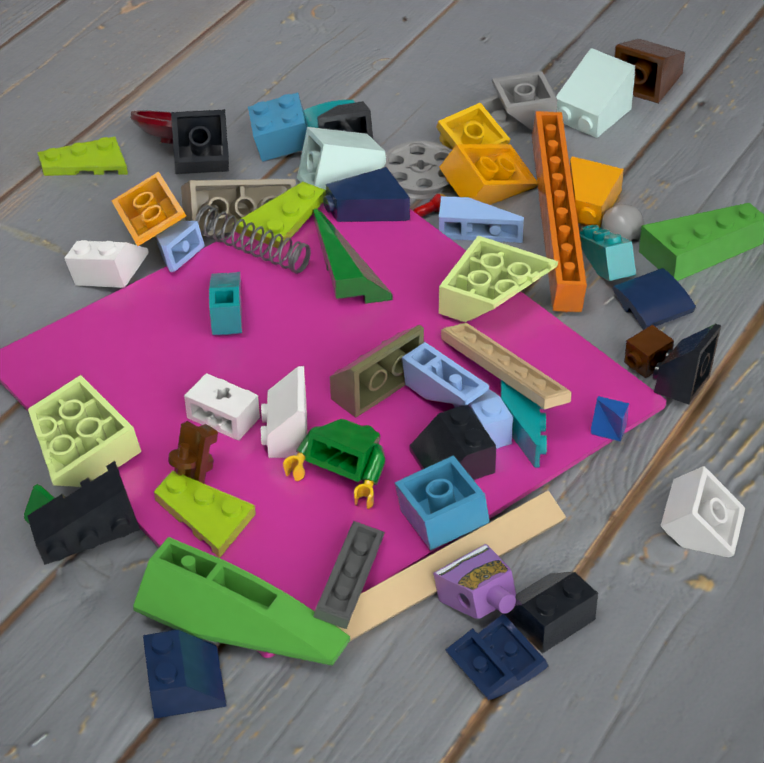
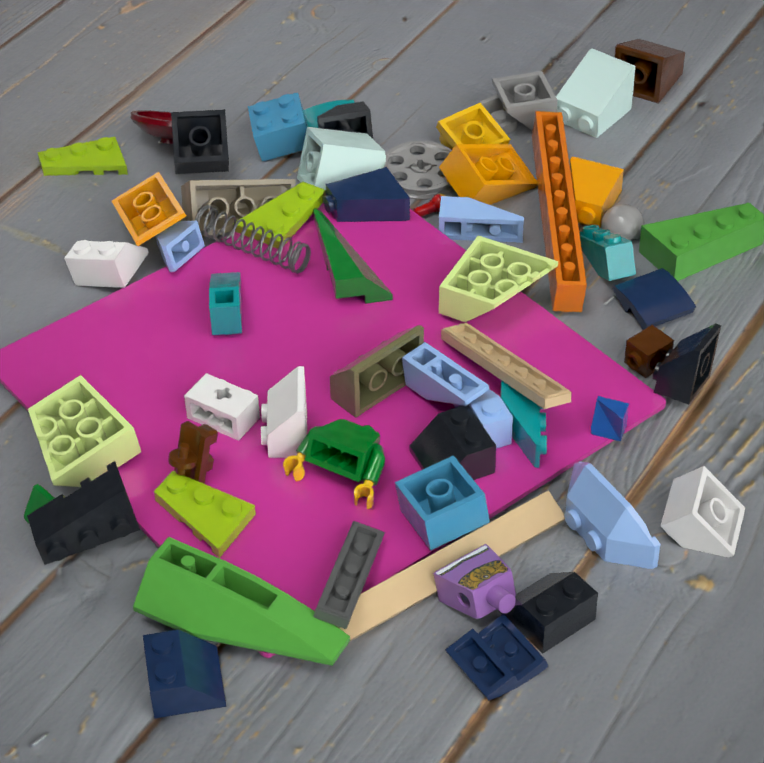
(608, 520): none -> light blue wedge

